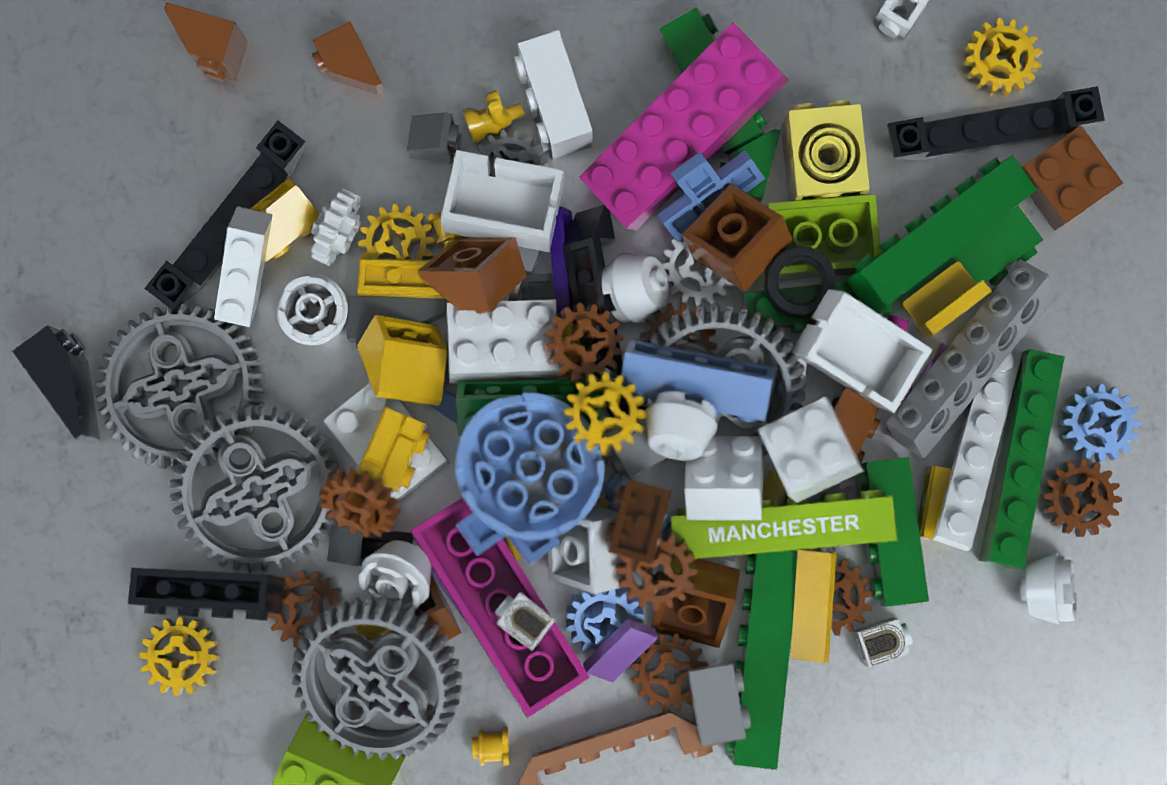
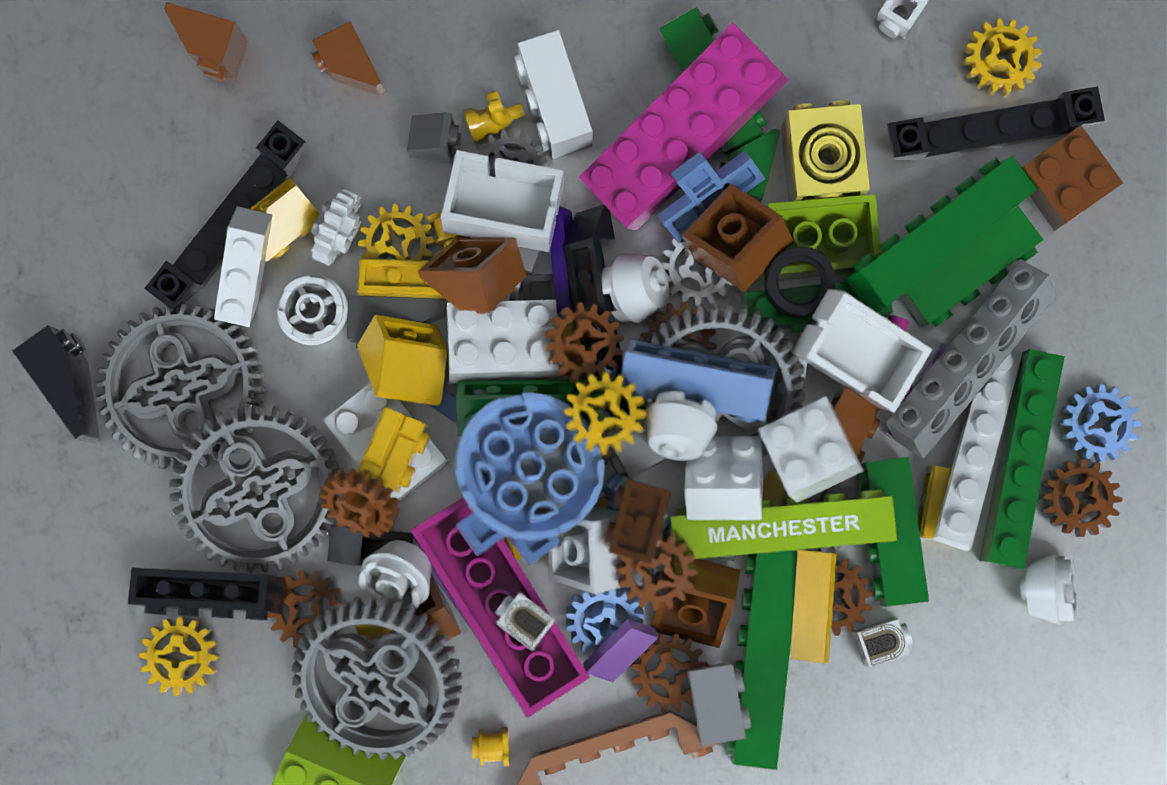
(944, 299): yellow panel -> none

